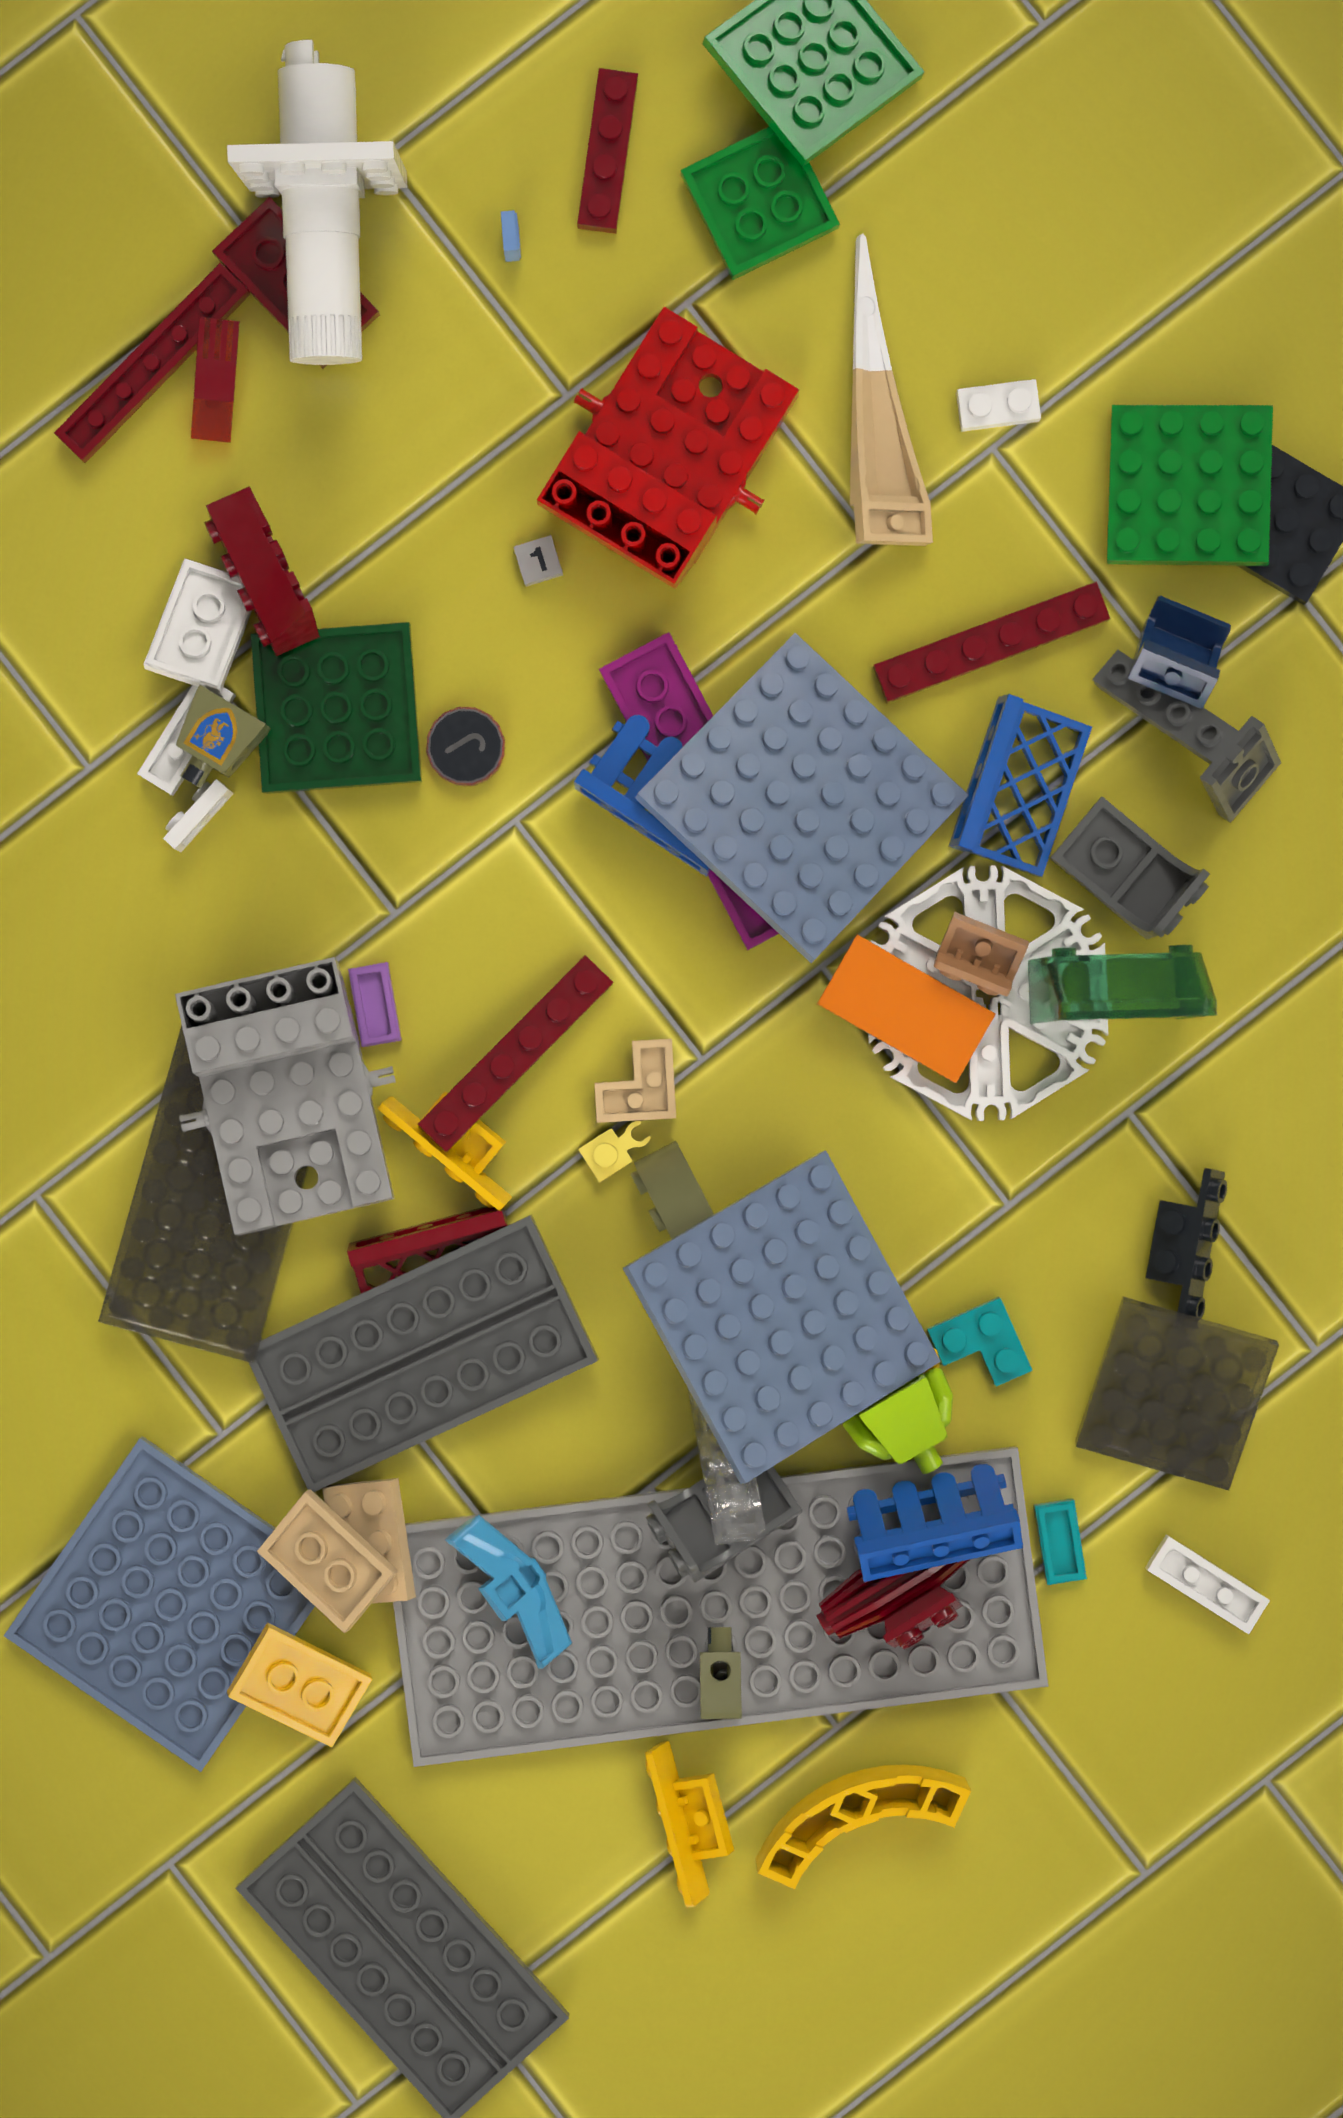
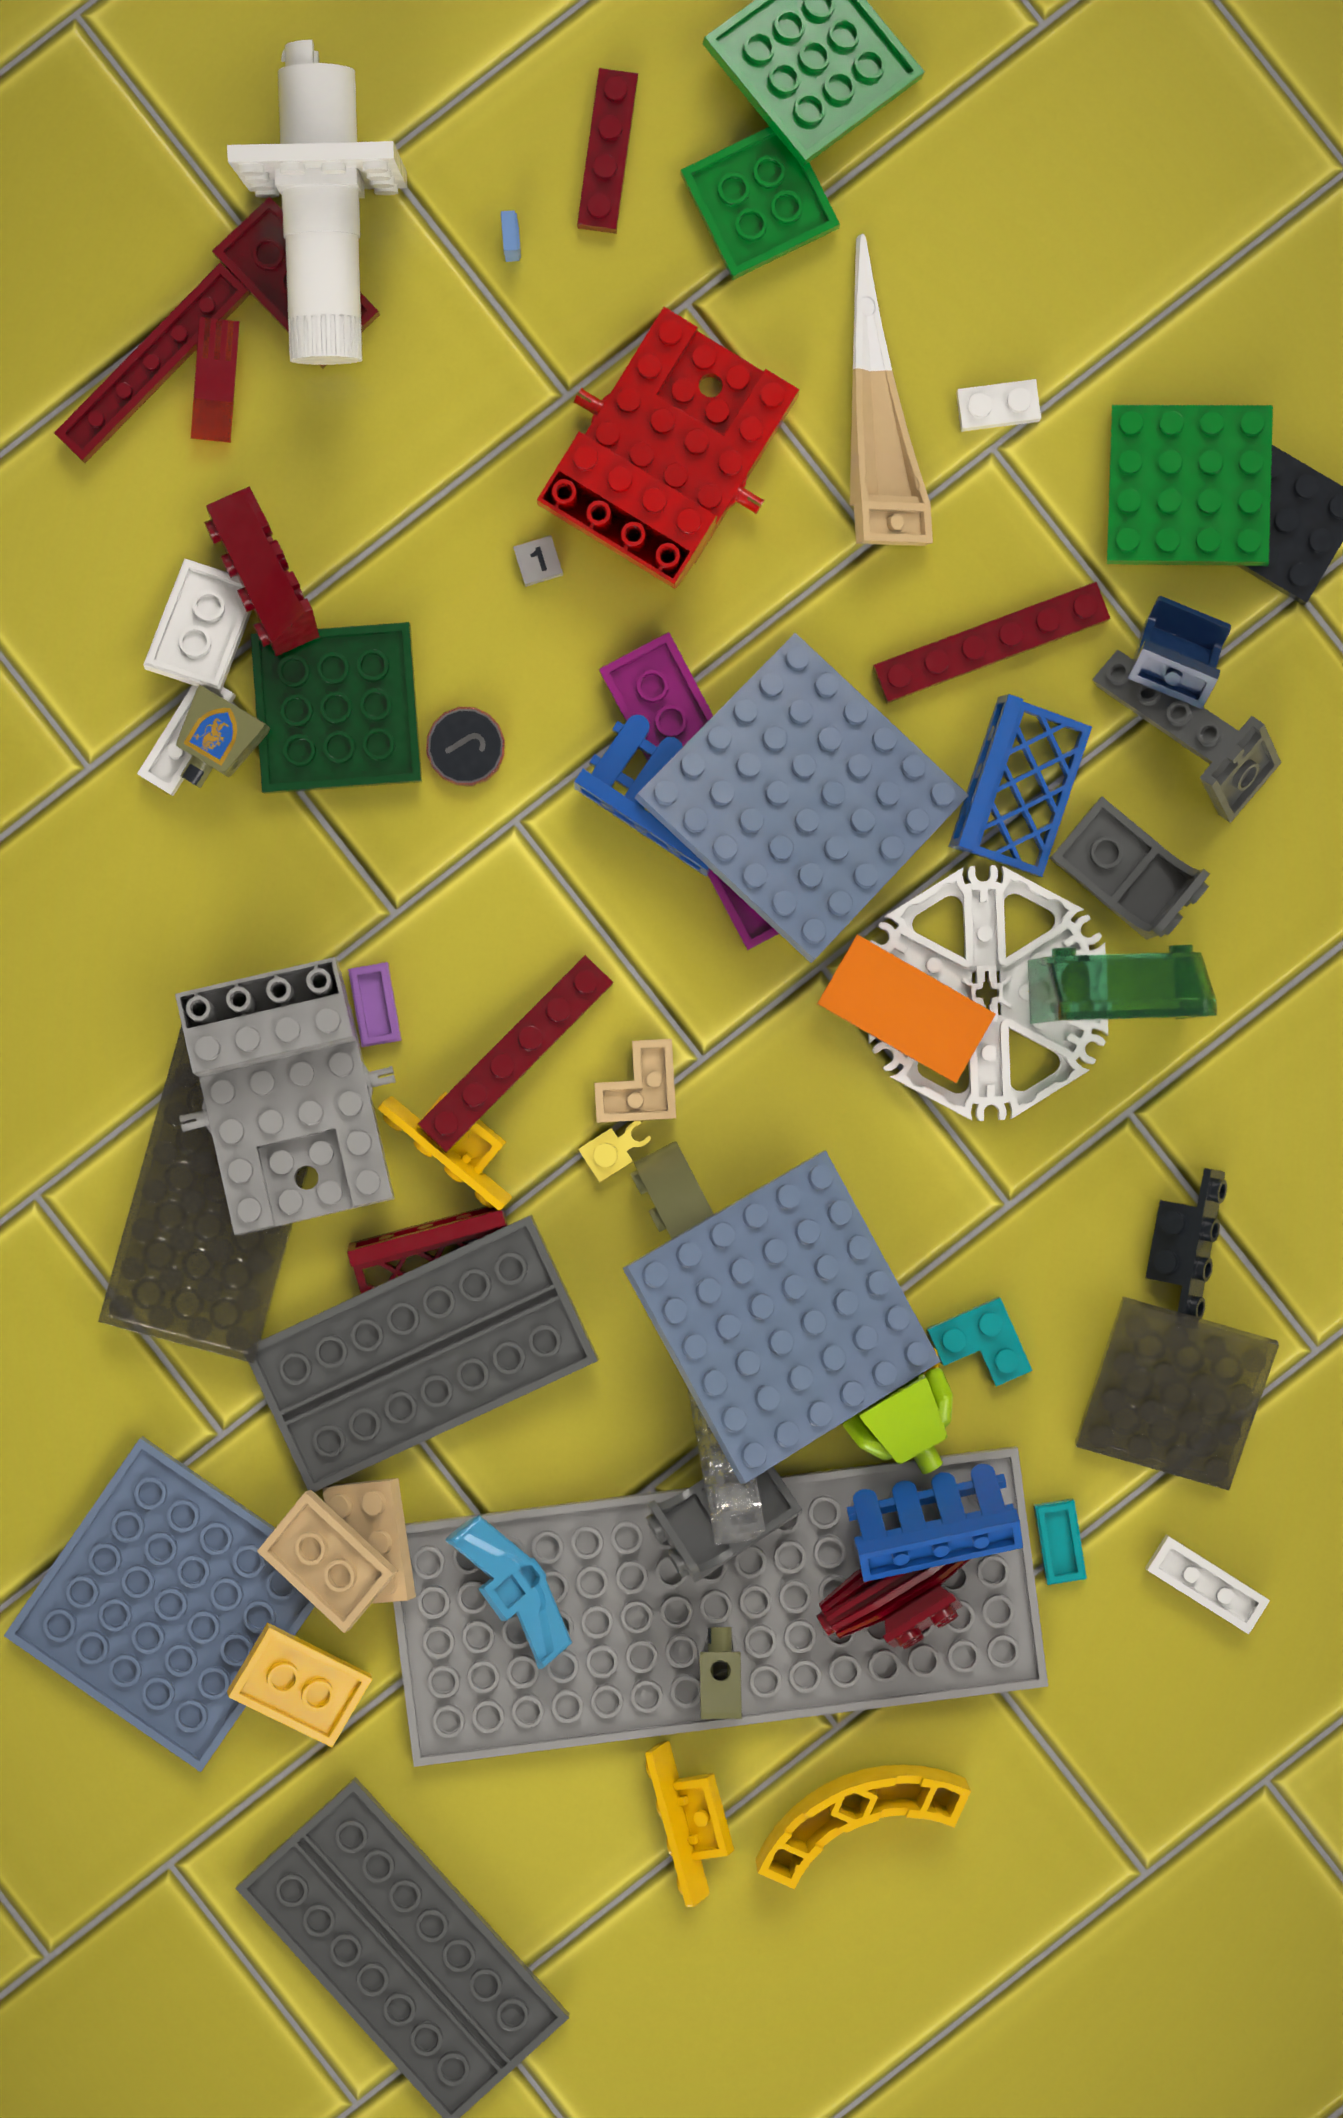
(186, 826): white plate -> none
(980, 955): medium nougat bracket -> none

